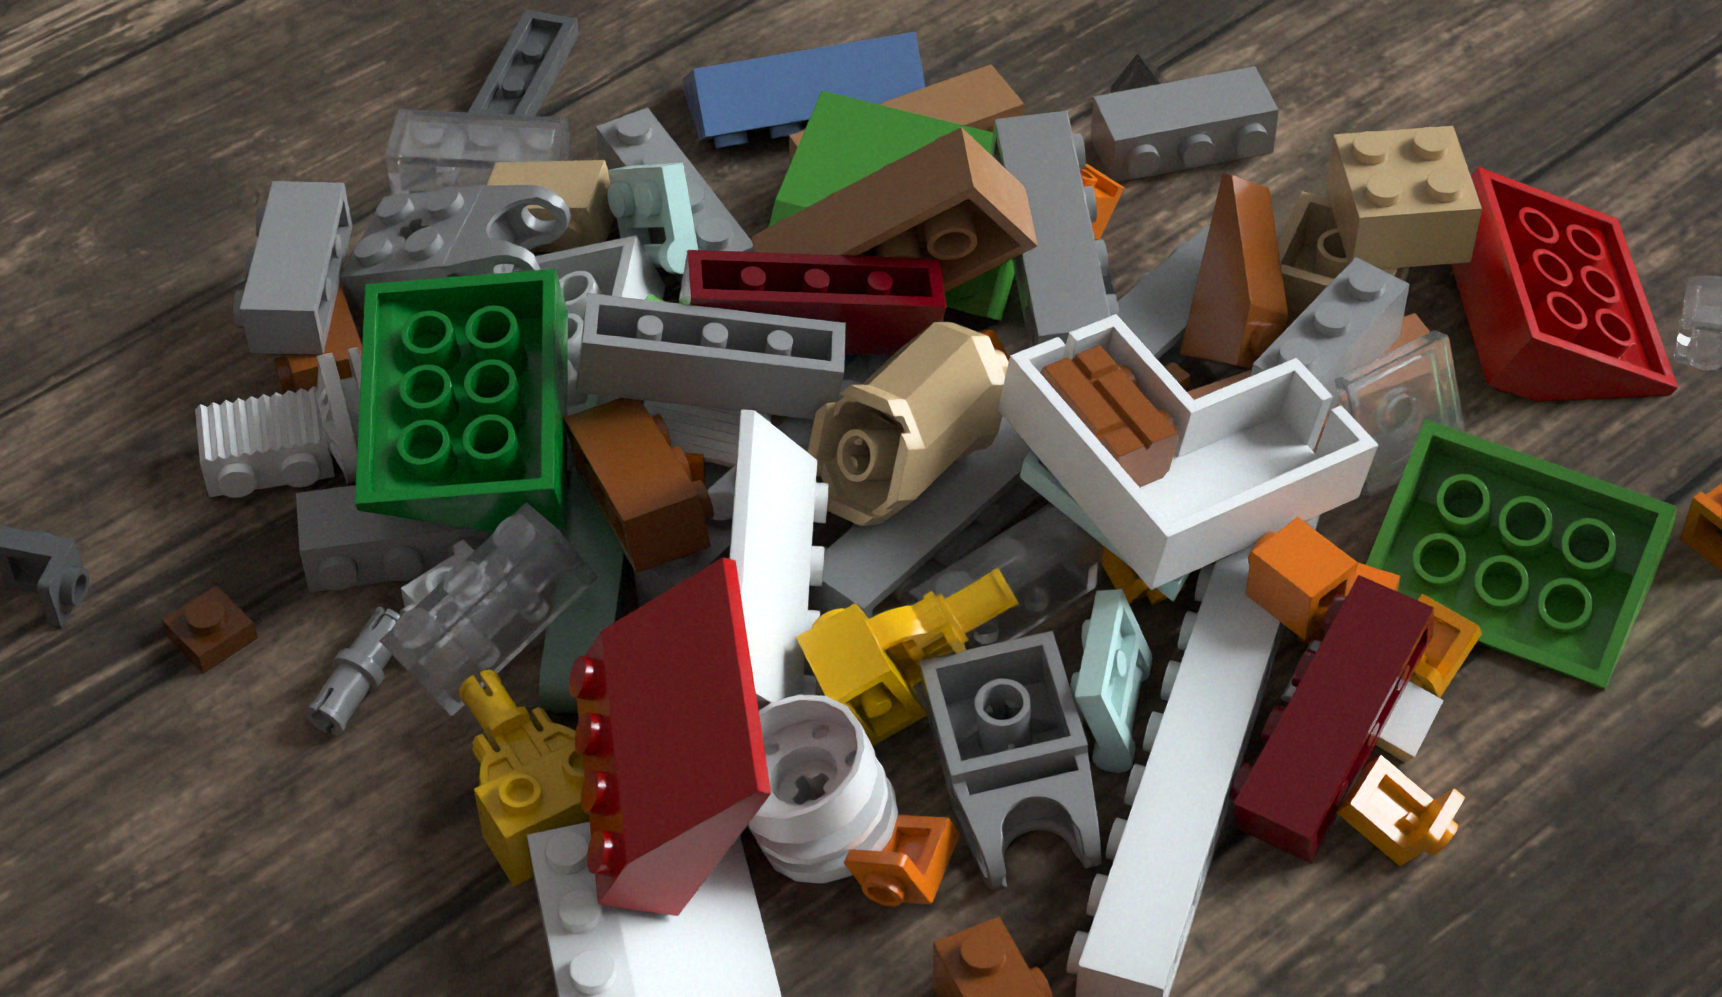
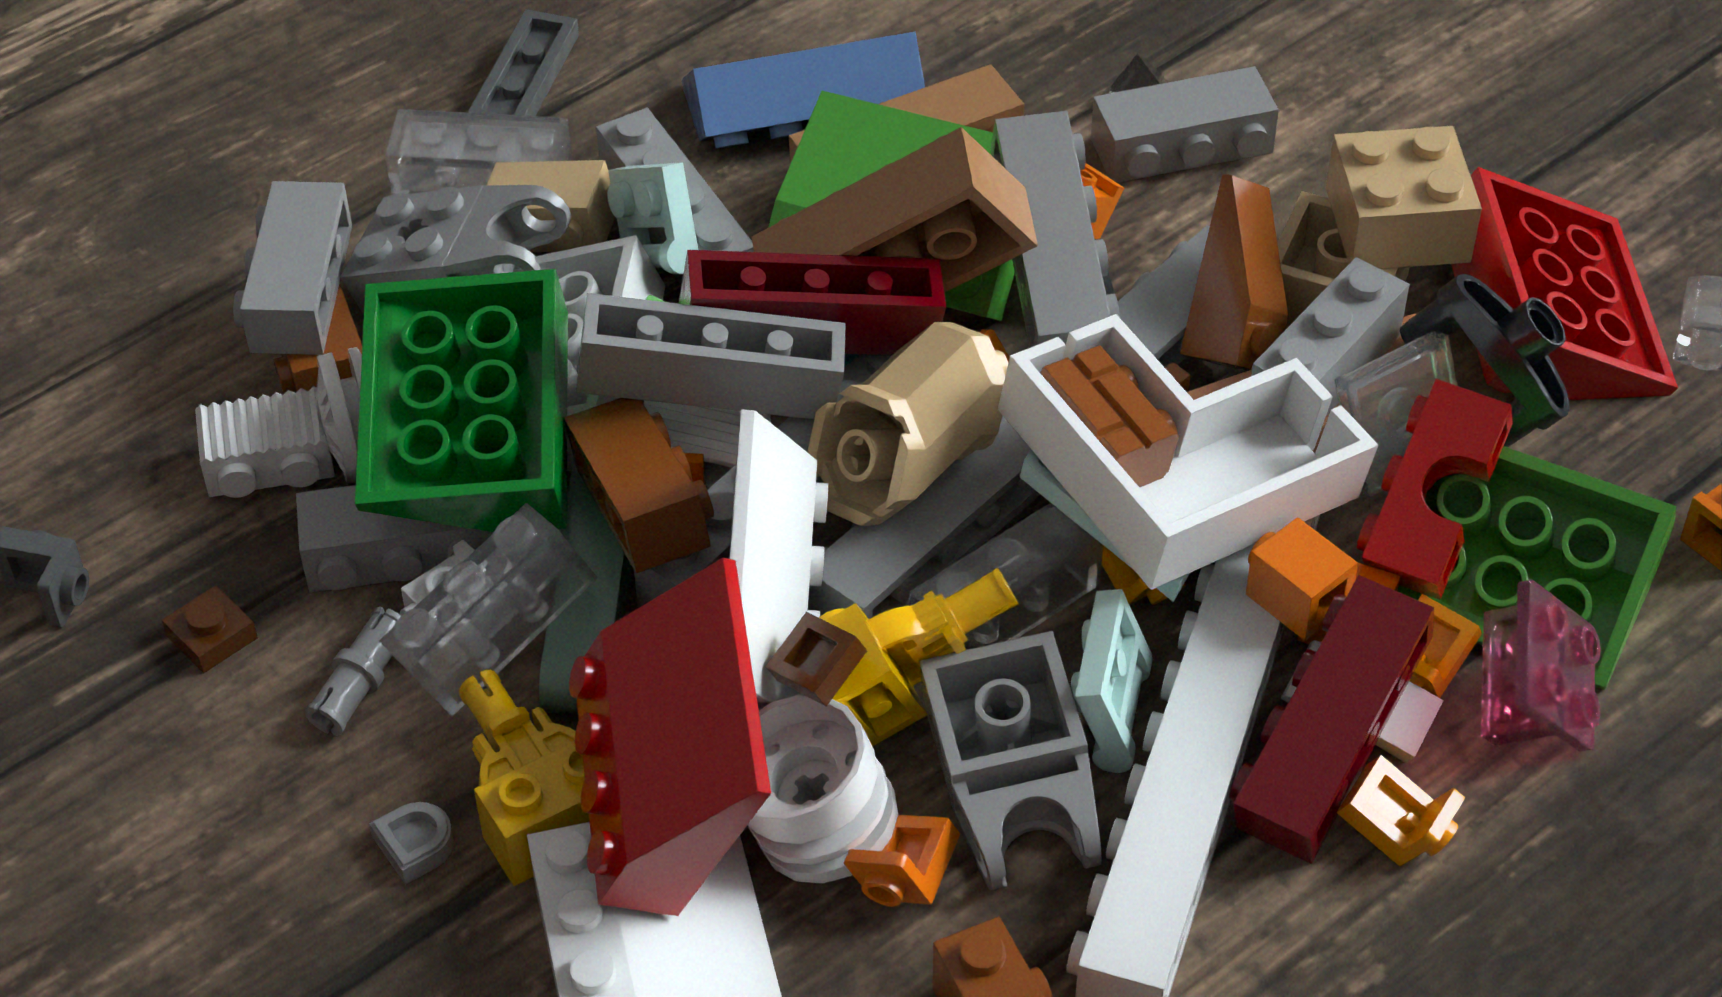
(414, 839): none -> light grey tile
(816, 658): none -> reddish brown plate
(1451, 435): none -> red arch
(1510, 341): none -> black connector
(1539, 672): none -> clear pink bracket

